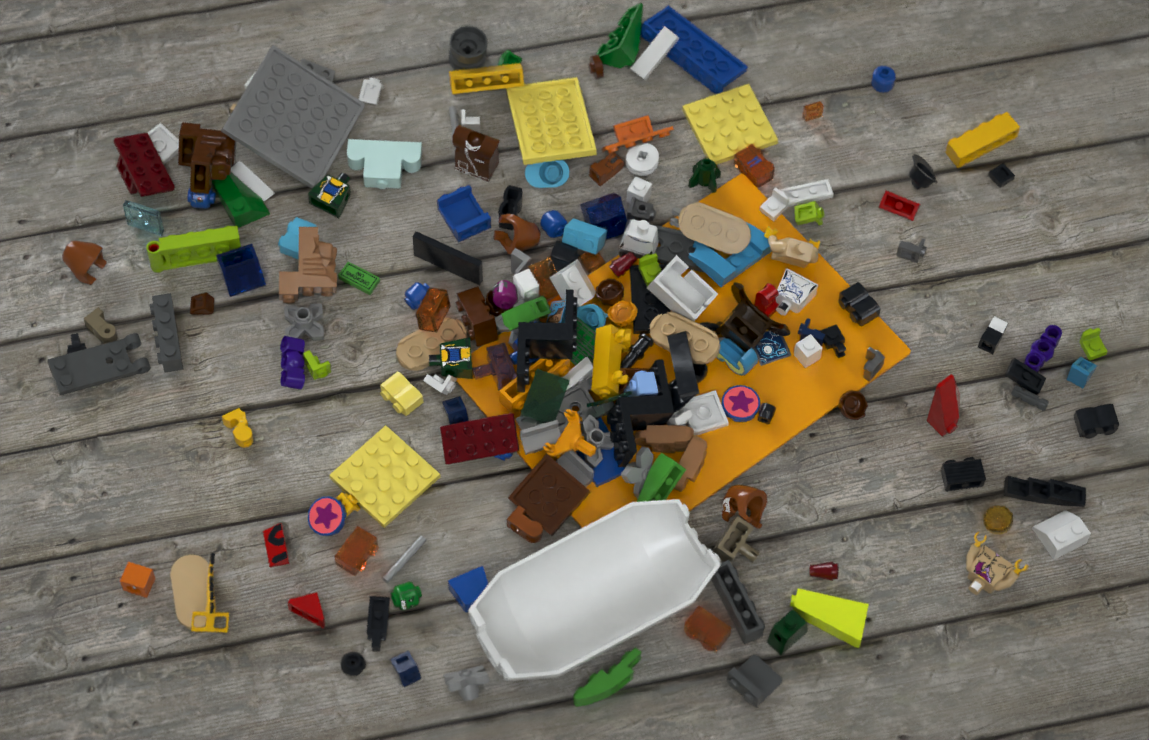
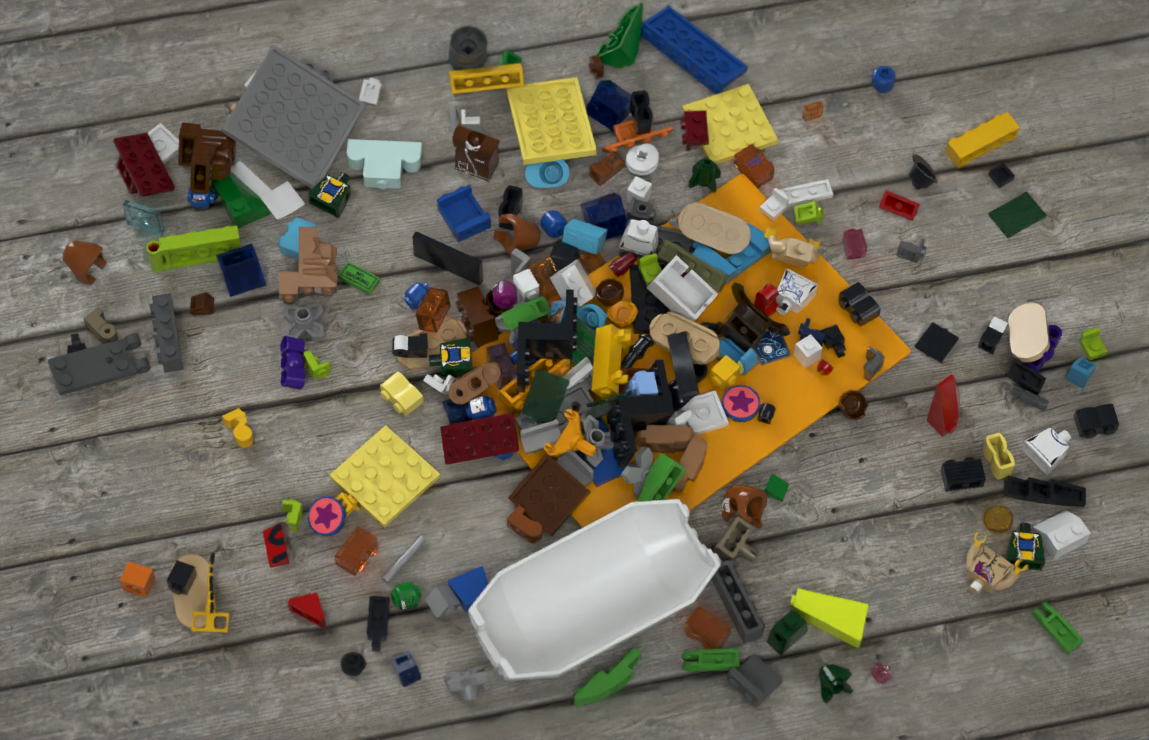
(181, 578): none -> black brick
(282, 200): none -> white sticker
(294, 515): none -> lime bracket
(410, 346): none -> black leg
(443, 602): none -> light grey brick
(481, 407): none -> blue head
(487, 373): none -> medium nougat piece
(609, 104): none -> clear blue slope
(641, 112): none -> black brick
(654, 53): white tile -> none
(695, 129): none -> dark red bracket
(711, 275): none -> olive tile
(711, 660): none -> bright green hinge
(724, 373): none -> yellow brick
(776, 488): none -> green slope
(825, 366): none -> red hinge
(825, 570): dark red cone -> none
(833, 681): none -> dark green brick
(854, 244): none -> clear pink brick
(880, 673): none -> clear pink piece
(936, 342): none -> black piece
(998, 456): none -> light yellow brick
(1017, 214): none -> clear green piece
(1026, 546): none -> torso
(1028, 332): none -> tan tile
(1047, 449): none -> white torso
(1058, 628): none -> bright green hinge

